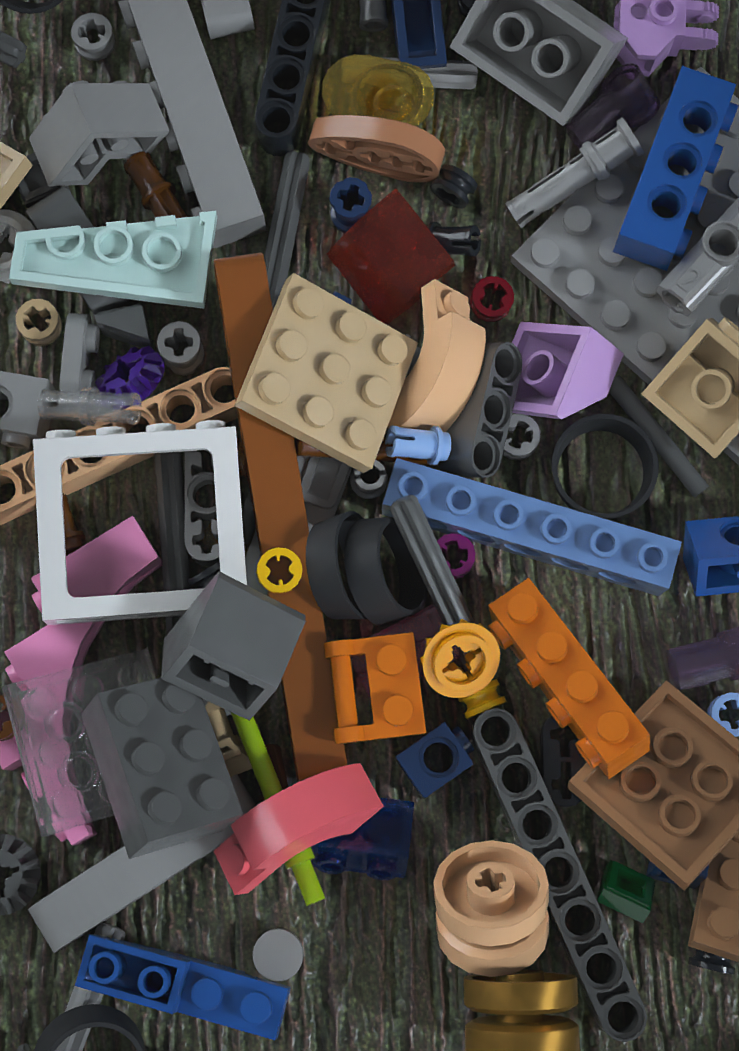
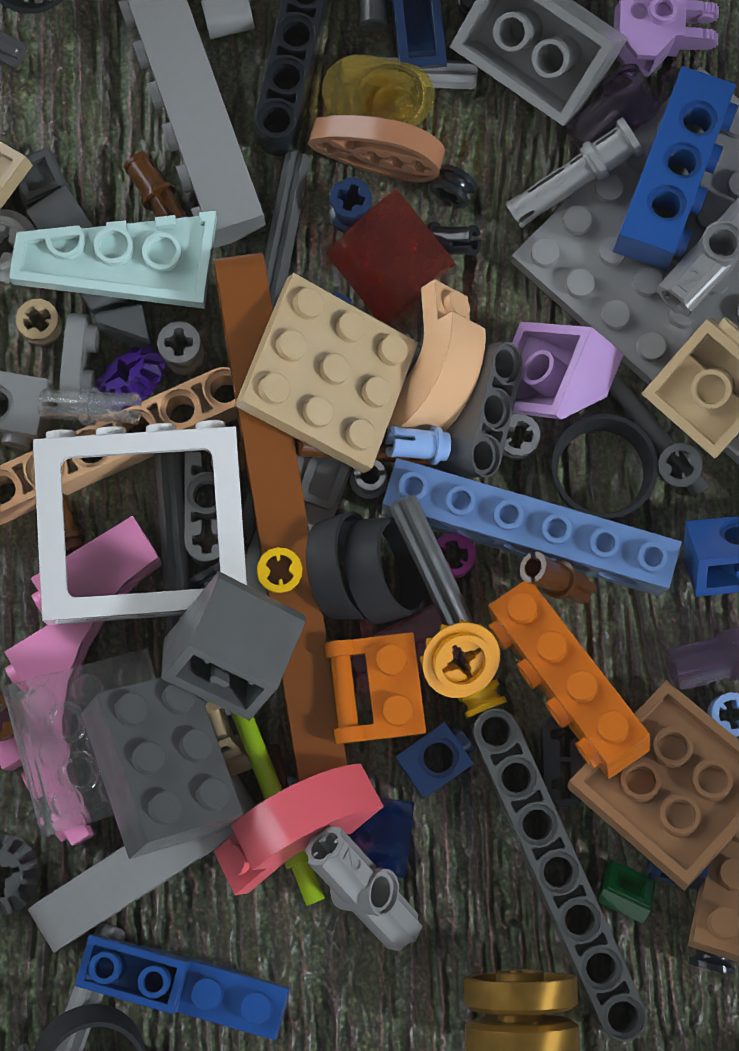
(96, 125): light grey brick -> none
(98, 50): light grey bush -> none
(278, 954): light grey tile -> none
(363, 888): none -> light grey piece
(478, 293): dark red bush -> none
(491, 908): light nougat wheel -> none
(557, 578): none -> reddish brown axle
(695, 461): none -> dark grey bush

